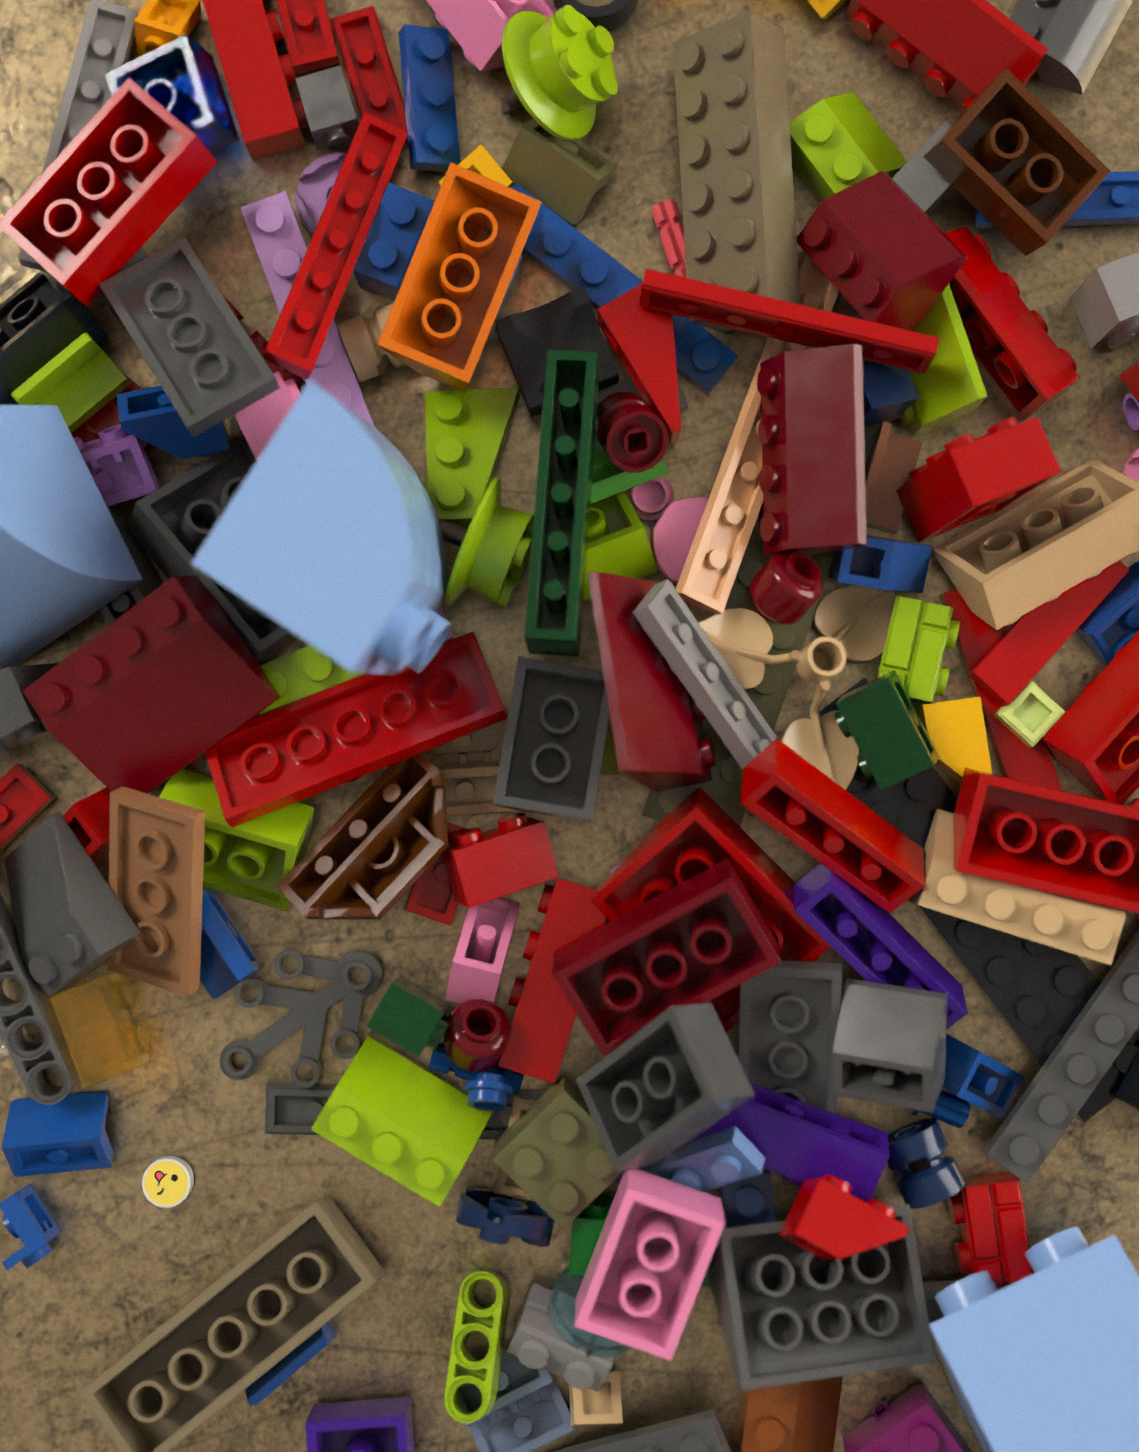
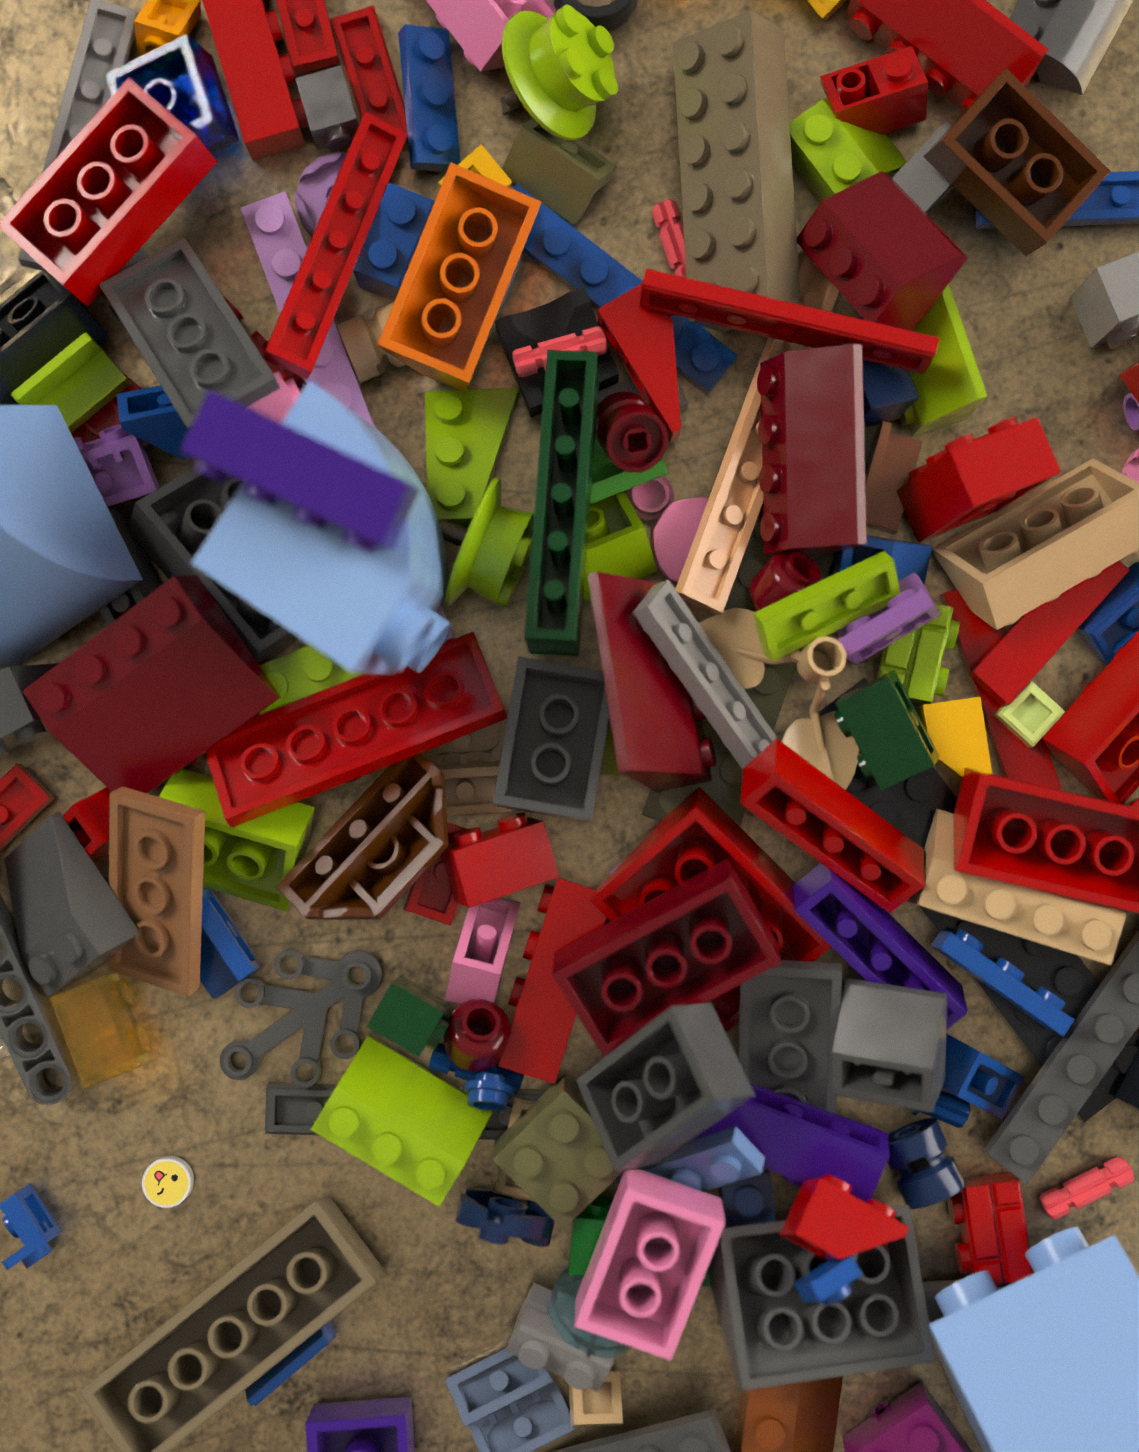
(58, 1135): blue panel -> none
(299, 470): none -> dark purple brick
(462, 1365): lime beam -> none
(529, 360): none -> coral axle
(827, 606): none -> lime plate
(828, 1281): none -> blue plate
(879, 92): none -> red slope
(882, 628): none -> medium lavender bracket
(1004, 980): none -> blue plate
(1005, 334): red slope -> none
(1086, 1188): none -> coral axle

